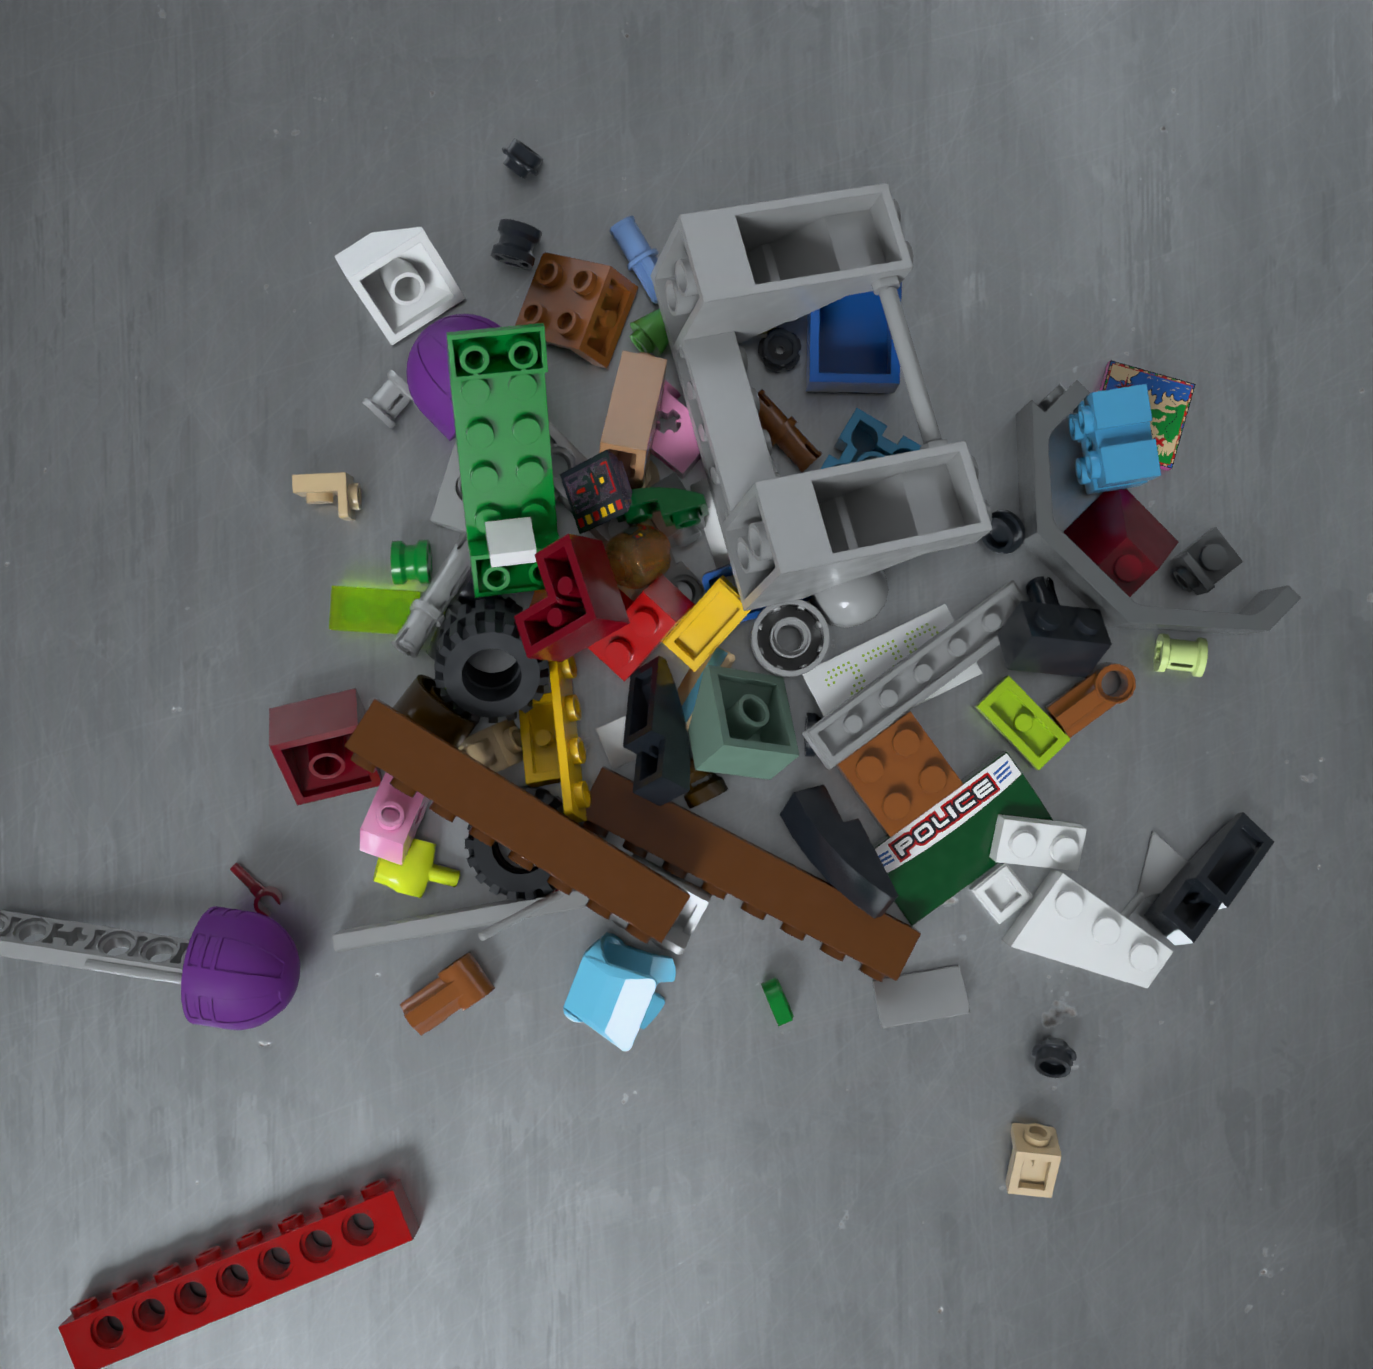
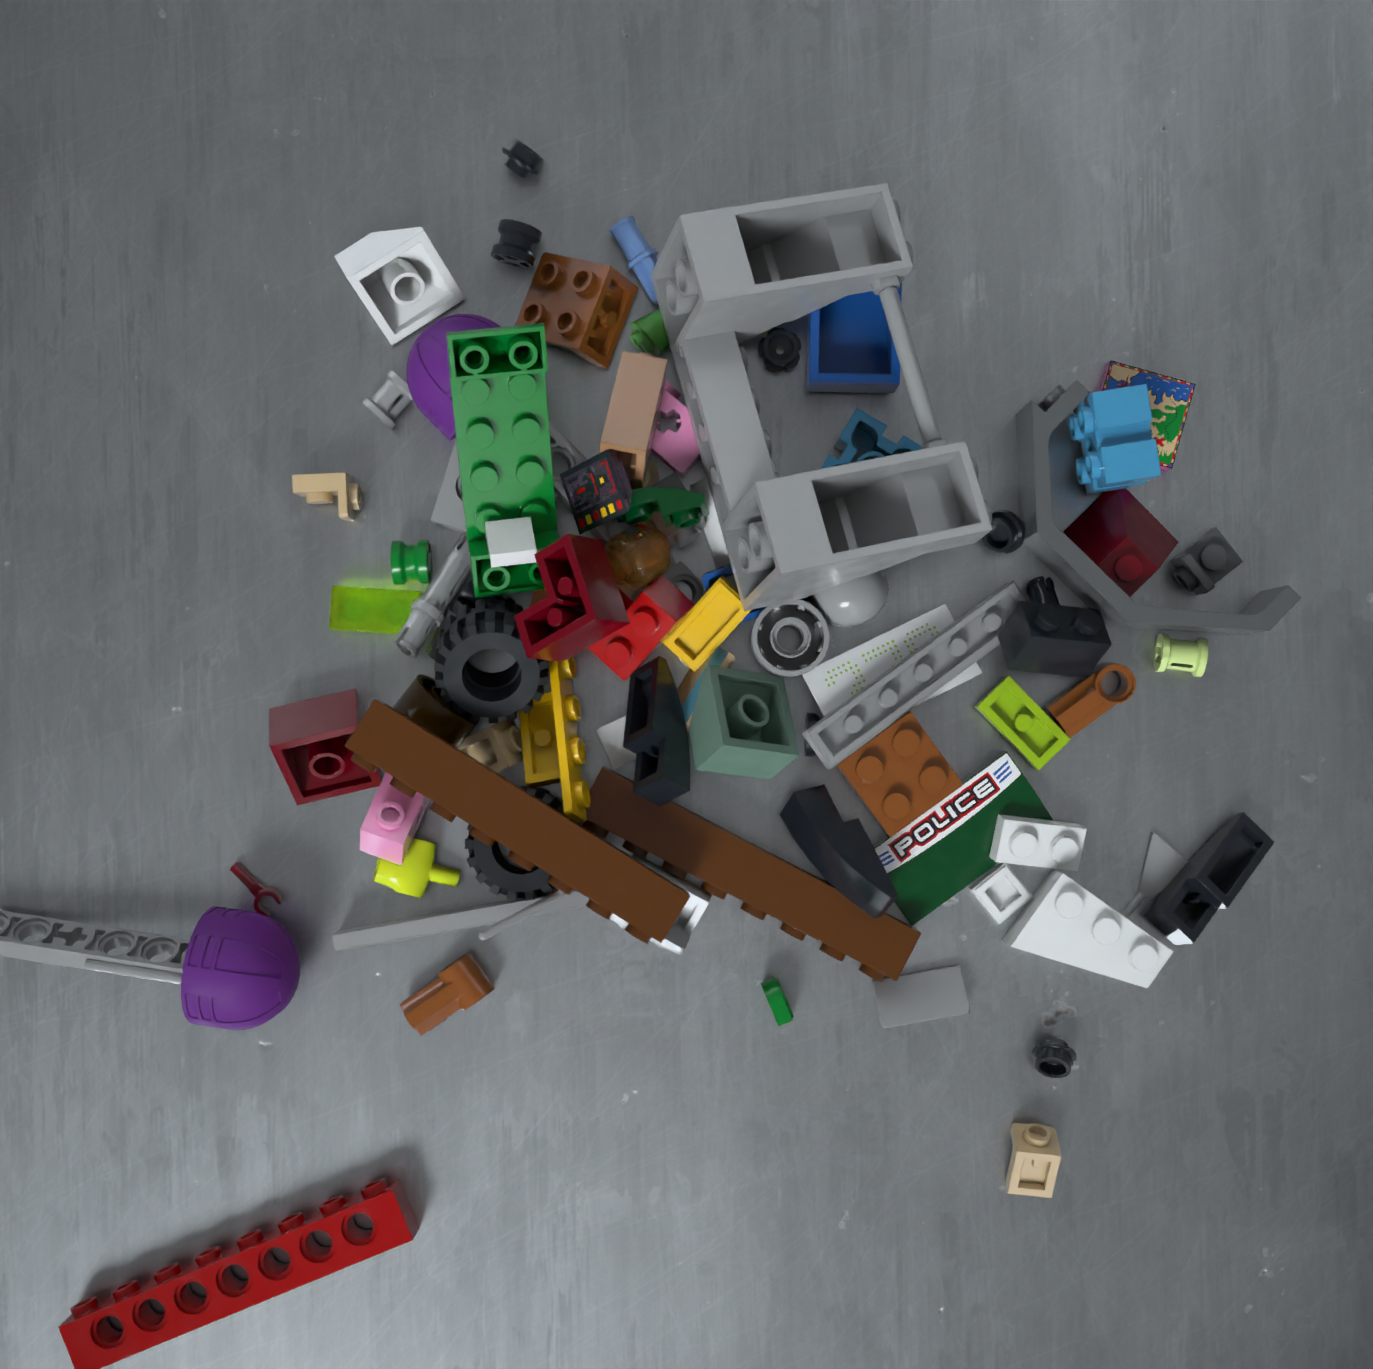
(617, 989): medium azure piece -> none
(705, 790): dark brown wheel -> none
(786, 434): dark orange pin -> none

